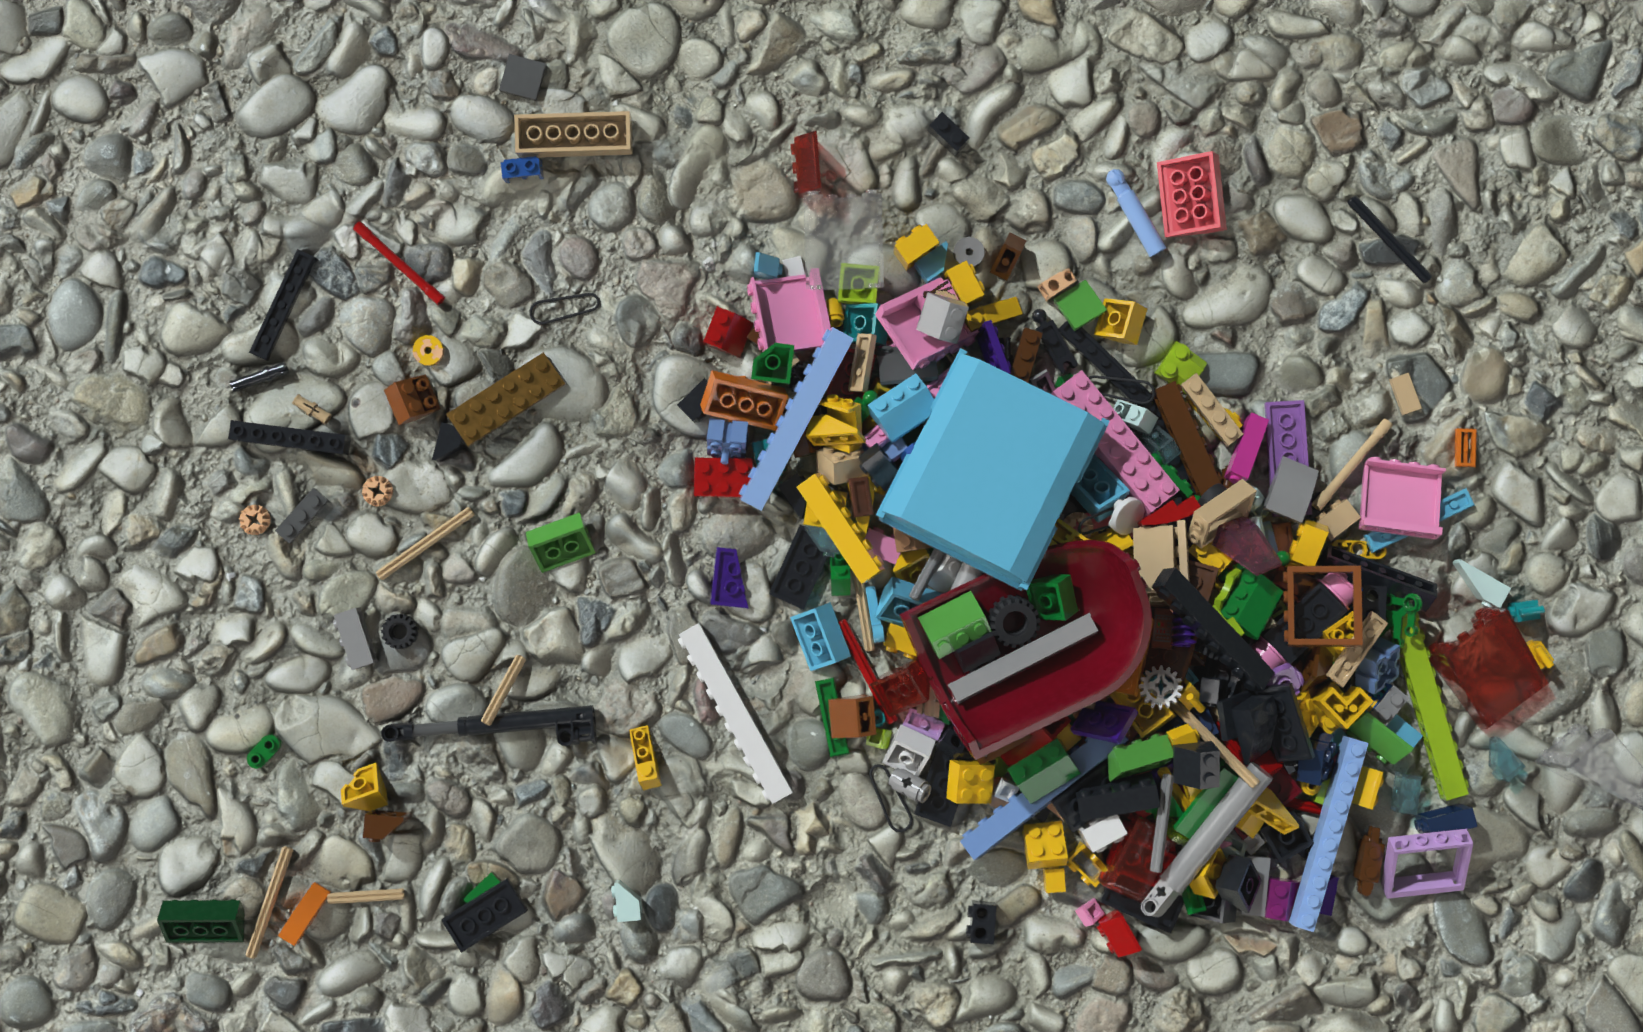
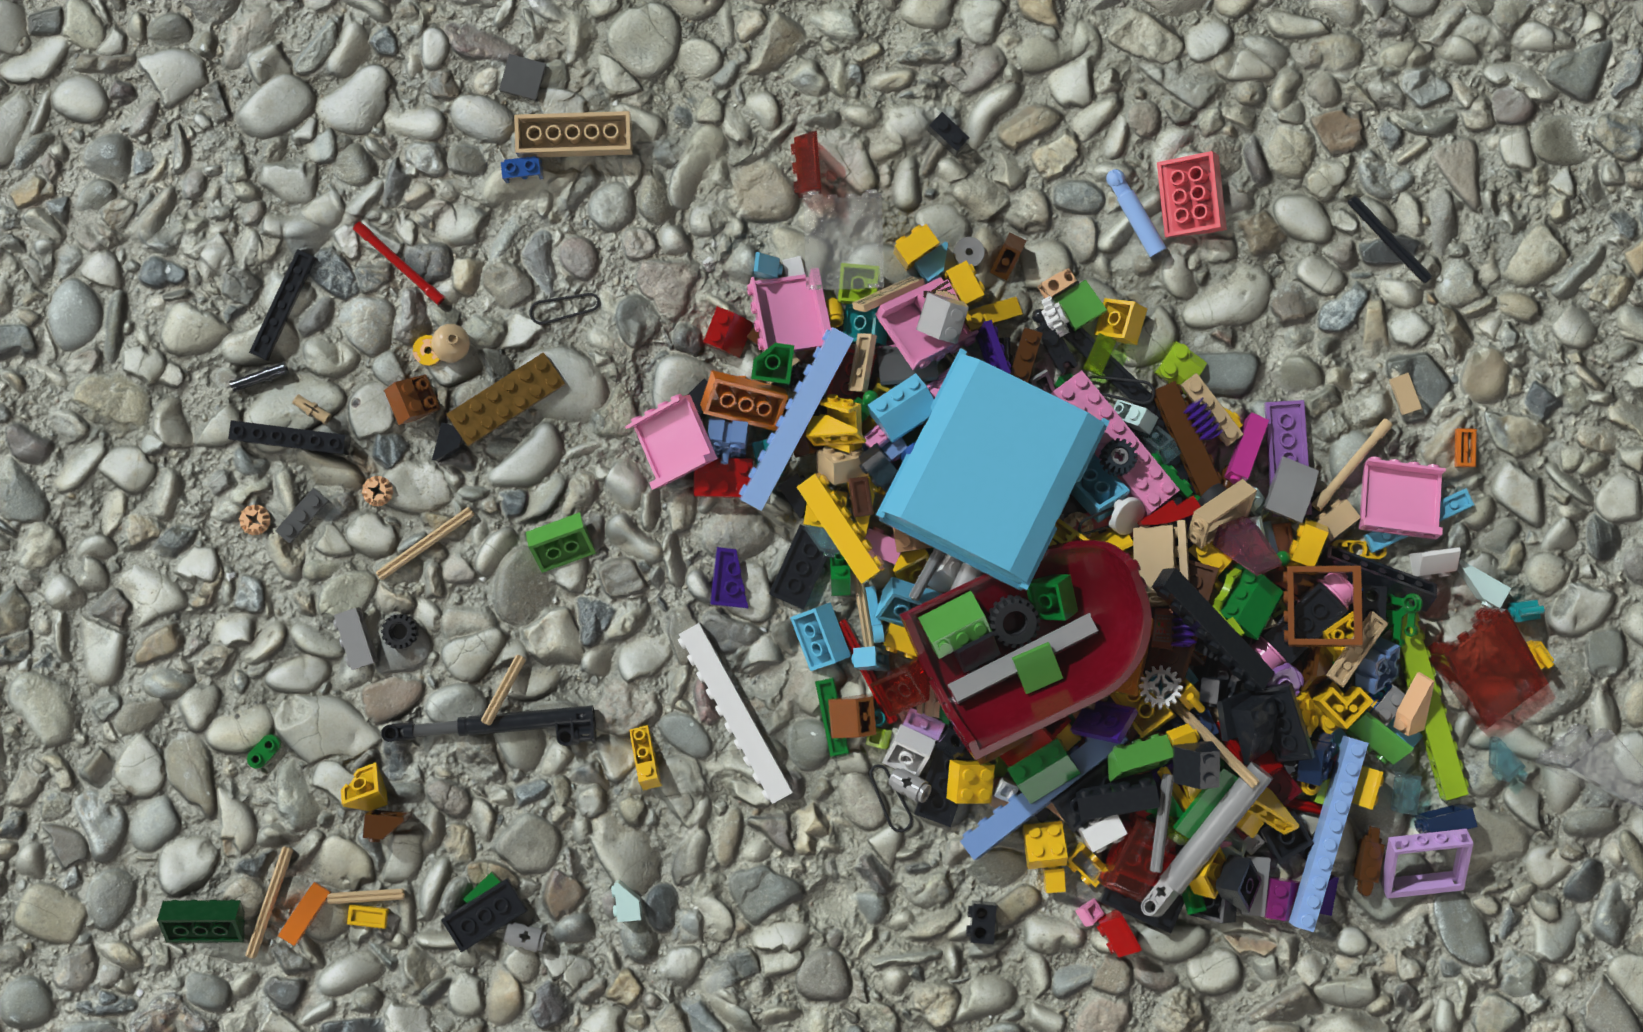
(367, 916): none -> yellow tile
(450, 343): none -> tan cylinder
(536, 941): none -> light grey piece
(673, 439): none -> bright pink panel
(871, 659): none -> medium azure slope
(887, 294): none -> tan tile
(1037, 668): none -> bright green tile
(1055, 316): none -> white gear
(1099, 354): none -> clear neon green tile
(1114, 465): none -> black bush
(1202, 420): none -> dark purple piece
(1414, 708): none -> light nougat slope
(1435, 562): none -> white slope

